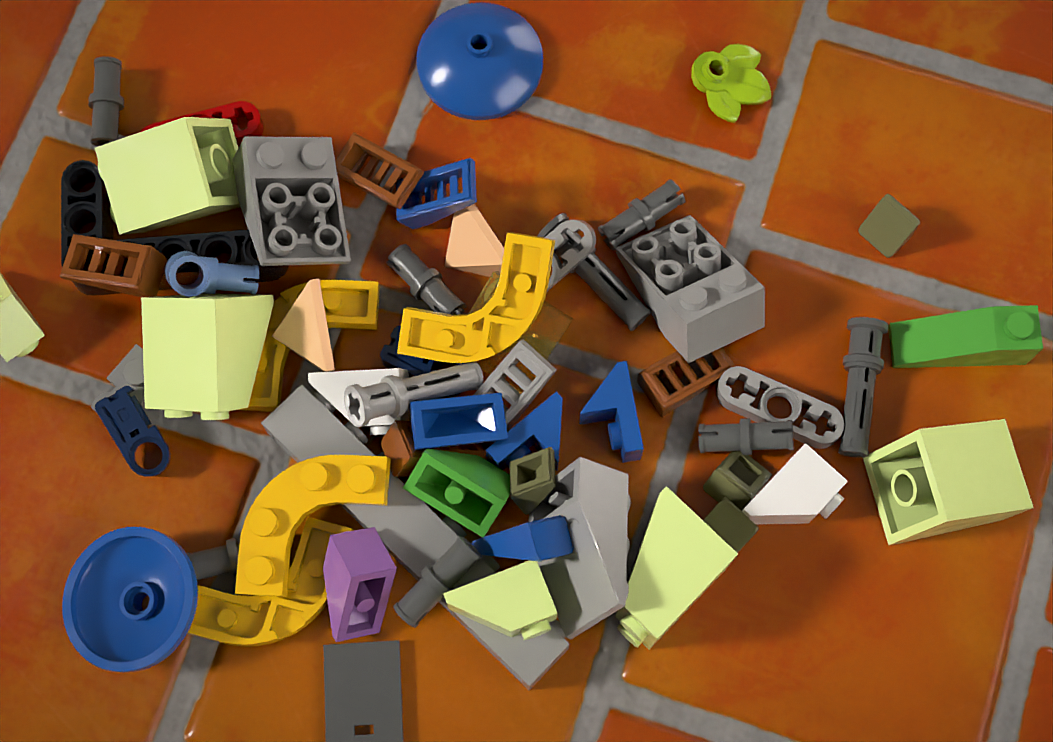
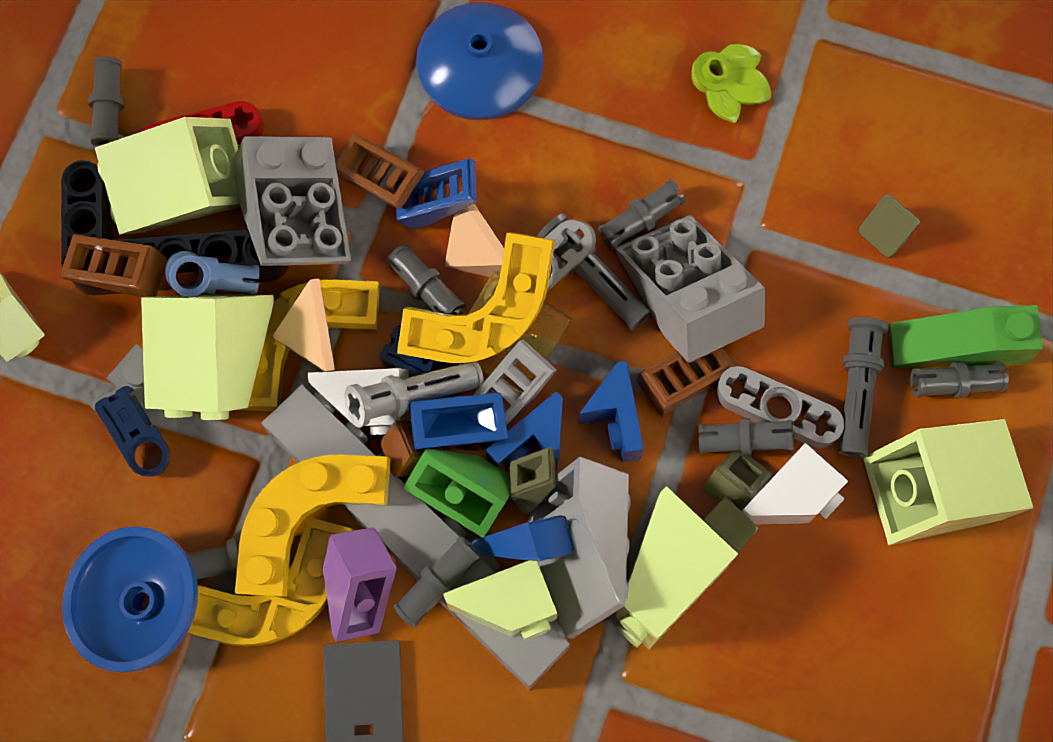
(959, 380): none -> dark grey pin

